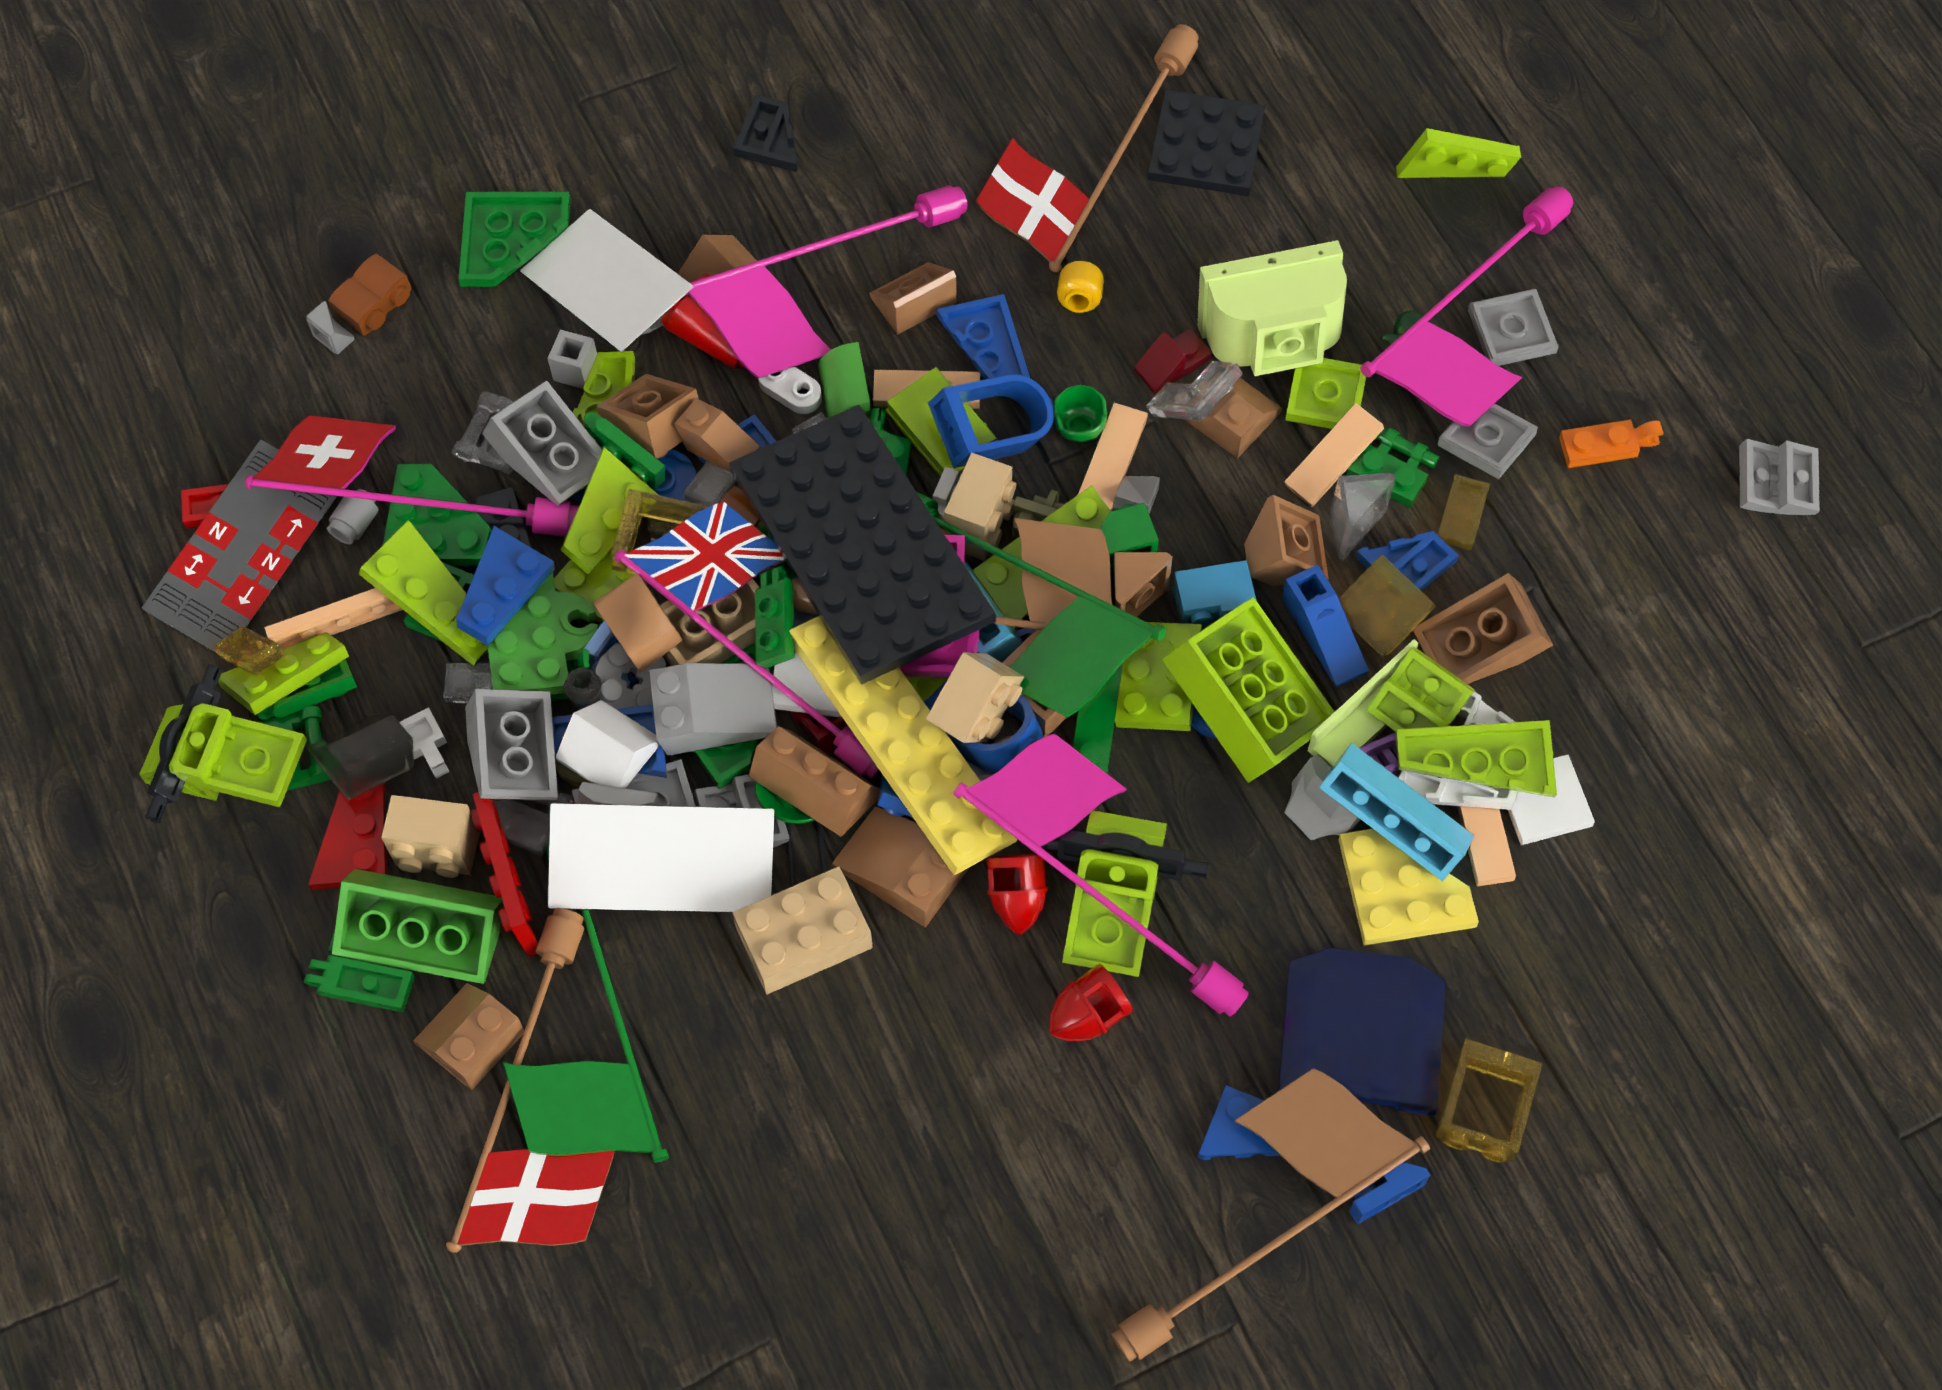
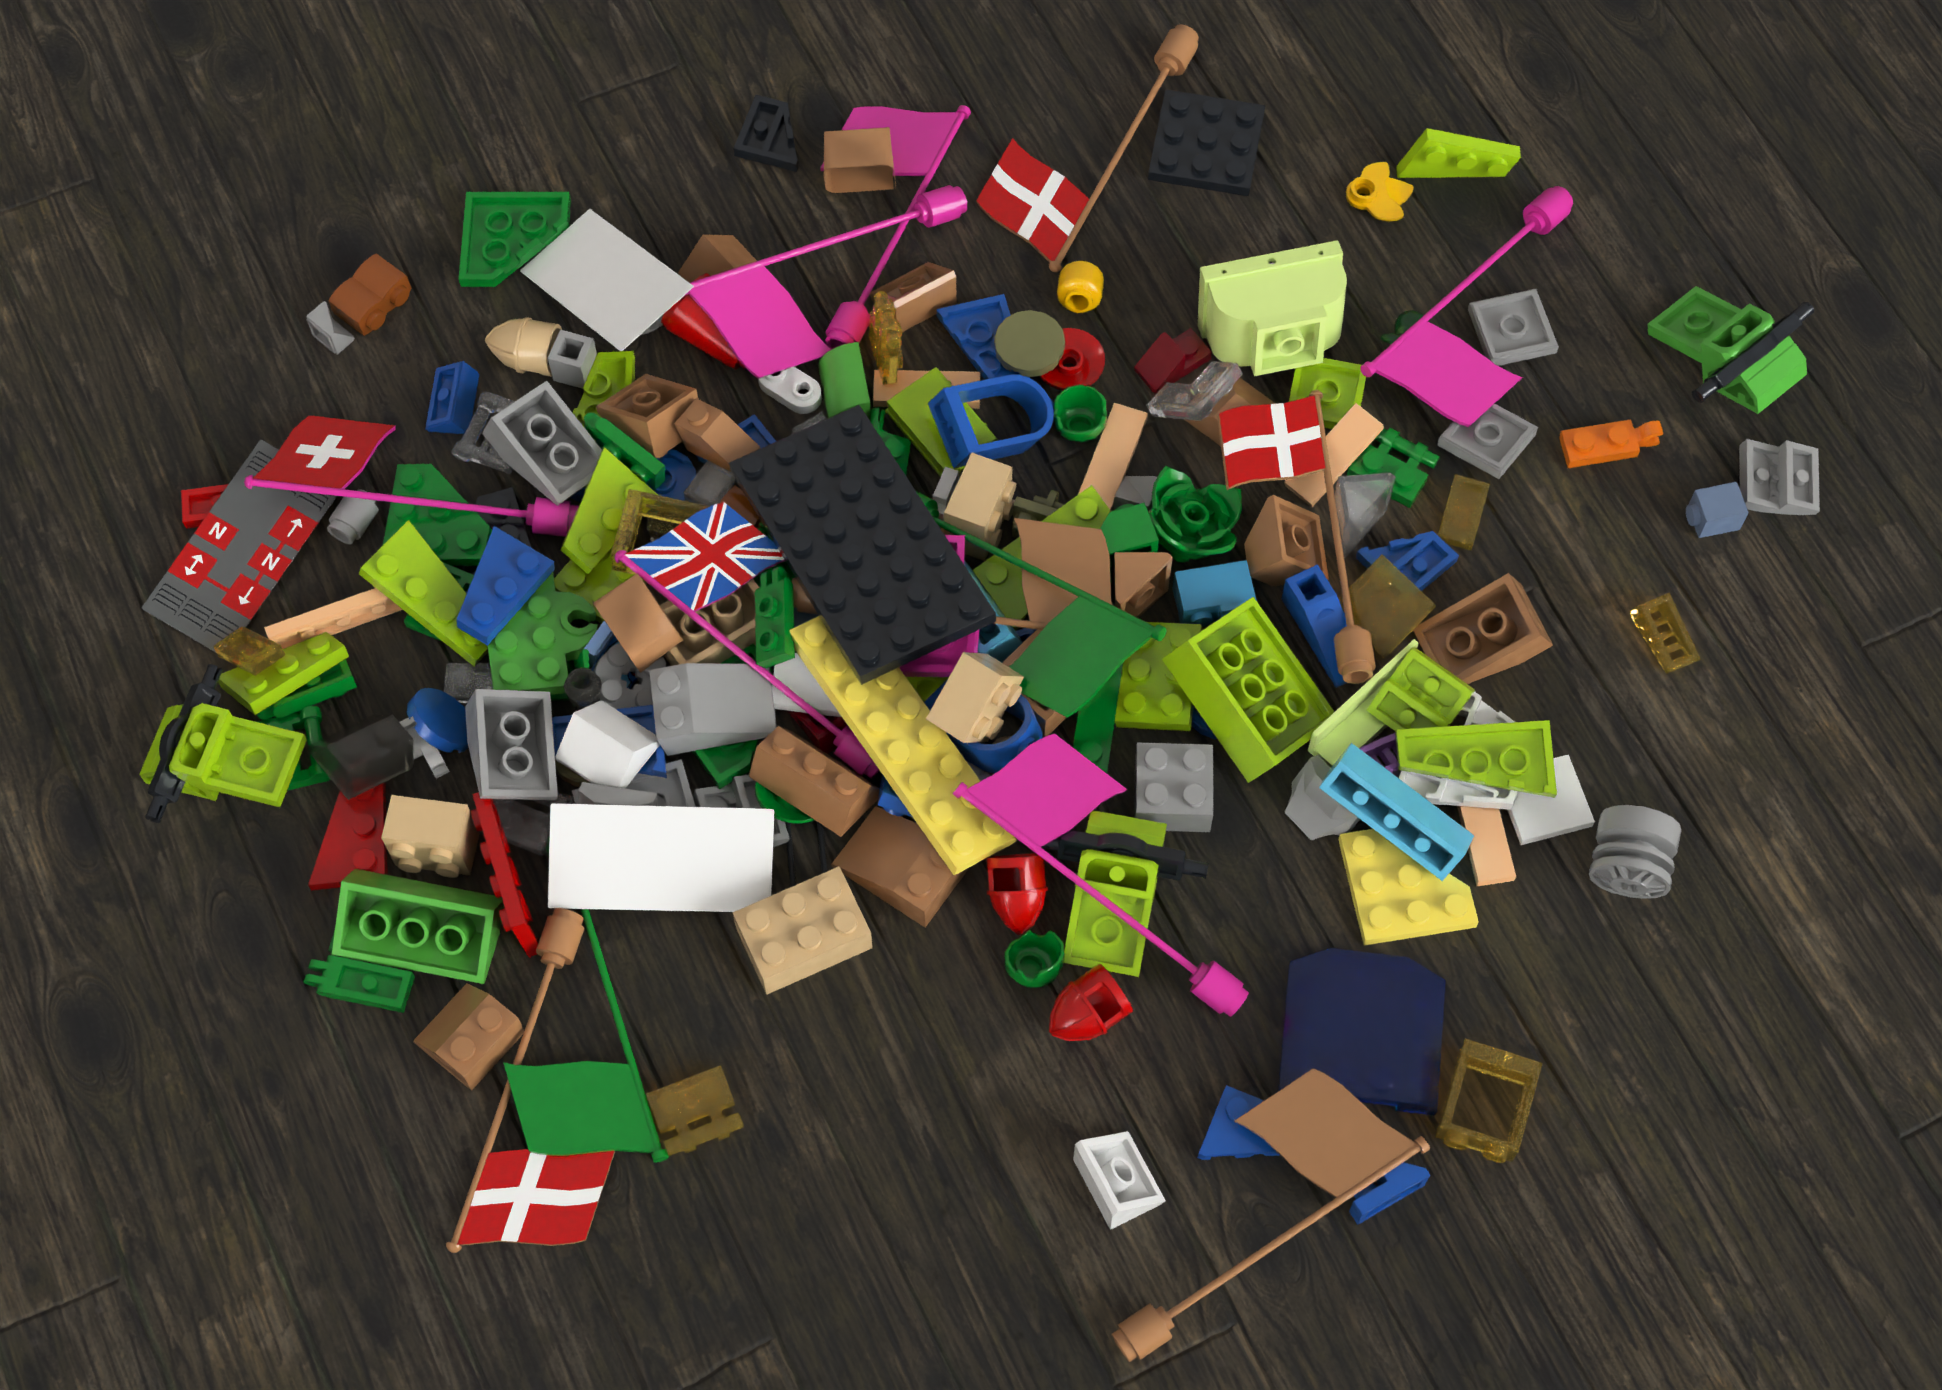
(439, 719): none -> blue tile
(452, 398): none -> blue slope
(524, 344): none -> tan helmet
(692, 1100): none -> clear yellow plate
(858, 160): none -> medium nougat piece
(885, 338): none -> clear yellow plate
(917, 149): none -> dark pink flag
(1029, 343): none -> olive tile
(1035, 959): none -> green hair
(1083, 352): none -> red dish
(1117, 1177): none -> white slope
(1174, 785): none -> light grey brick
(1193, 520): none -> green brick
(1286, 444): none -> flag
(1382, 192): none -> yellow plate
(1635, 851): none -> light grey wheel
(1671, 617): none -> clear yellow slope
(1716, 510): none -> sand blue brick
(1737, 347): none -> bright green piece

